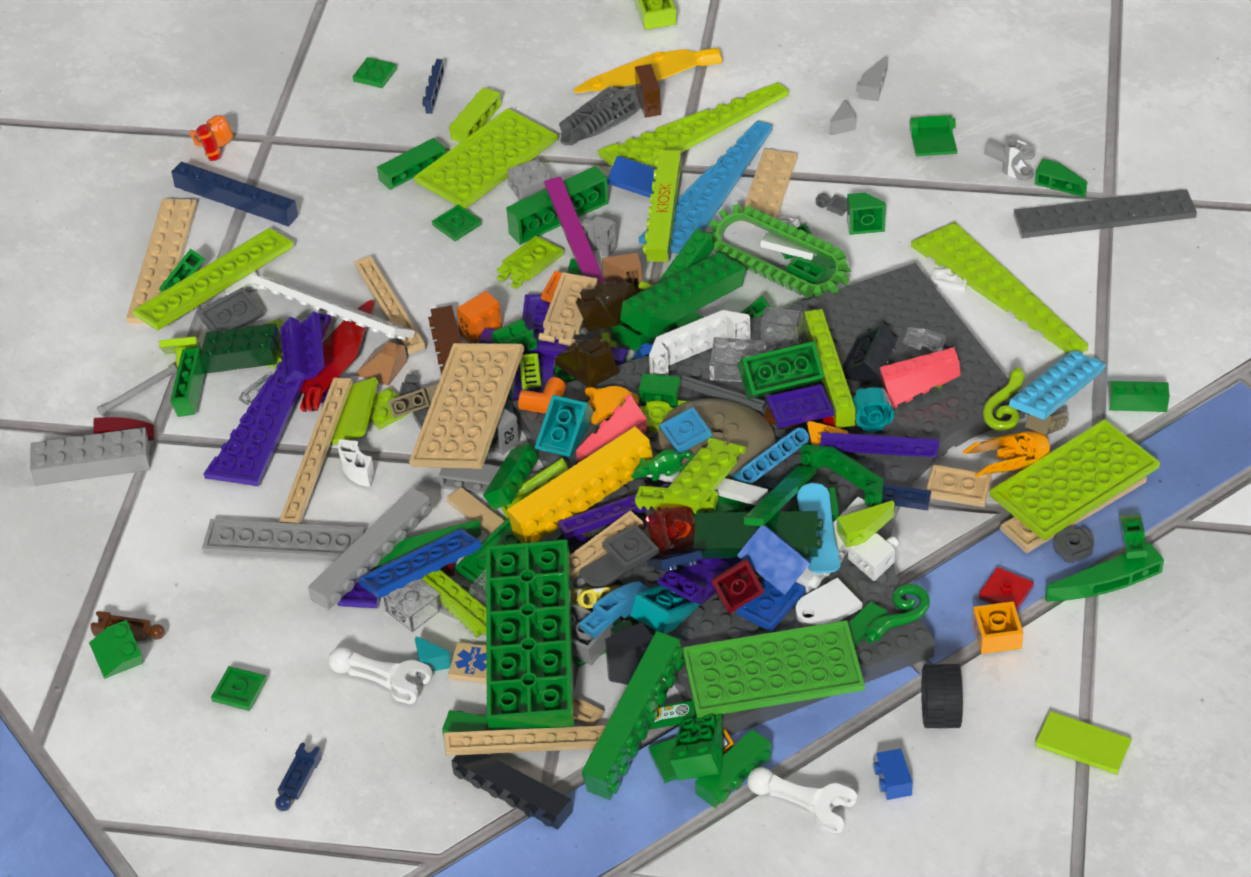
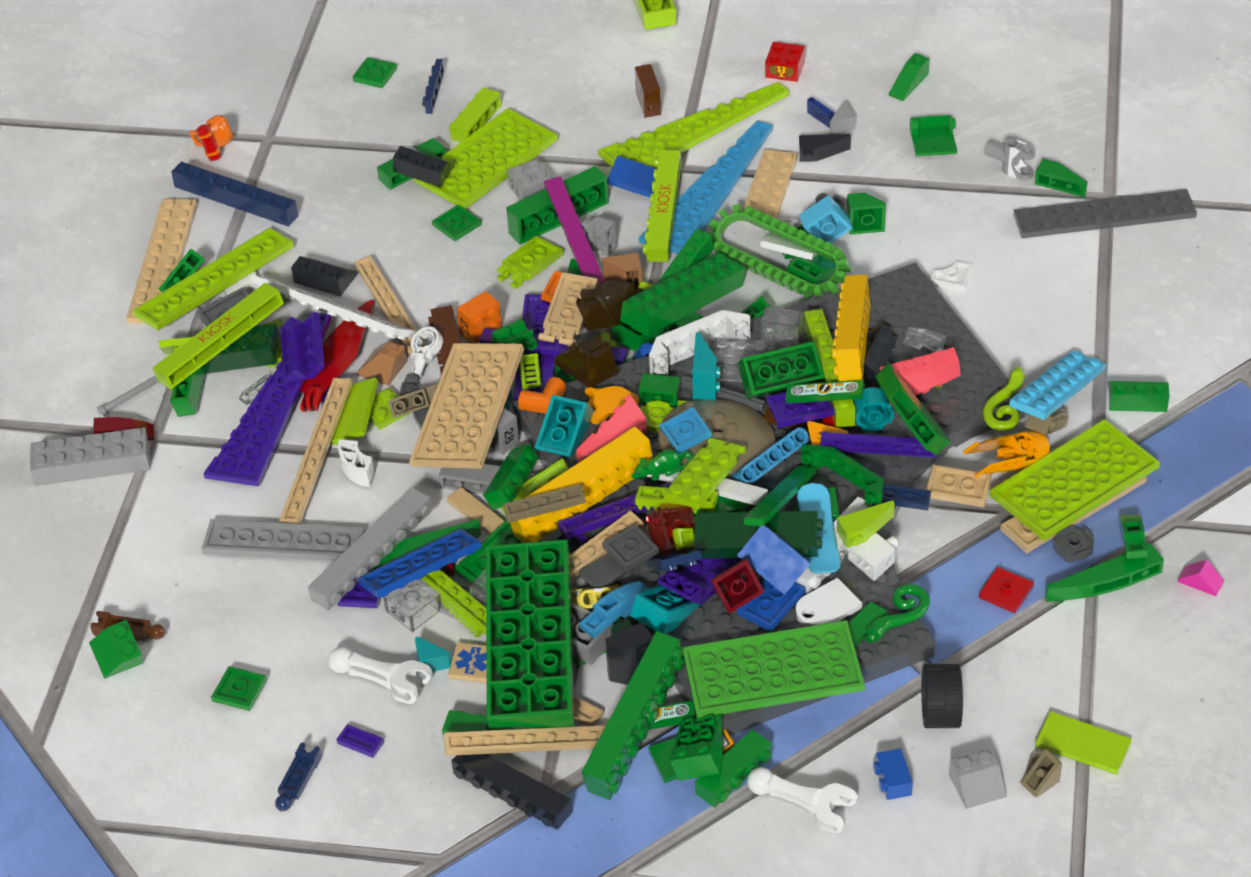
(218, 336): none -> lime brick
(322, 275): none -> black slope
(360, 741): none -> dark purple tile
(422, 165): none -> black slope
(424, 354): none -> white pin
(544, 503): none -> dark tan tile
(593, 120): dark grey connector -> none
(663, 64): yellow wing -> none
(683, 538): none -> lime tile
(704, 371): none -> teal slope
(785, 61): none -> red brick
(819, 111): none -> clear blue tile
(819, 147): none -> black slope
(825, 391): none -> tile
(826, 220): none -> medium azure brick
(852, 328): none -> yellow brick
(872, 81): light grey slope -> none
(910, 77): none -> green slope
(912, 411): none -> green slope
(977, 778): none -> light grey slope
(984, 274): lime wing -> none
(997, 627): light orange brick -> none
(1041, 772): none -> dark tan slope
(1202, 577): none -> dark pink slope

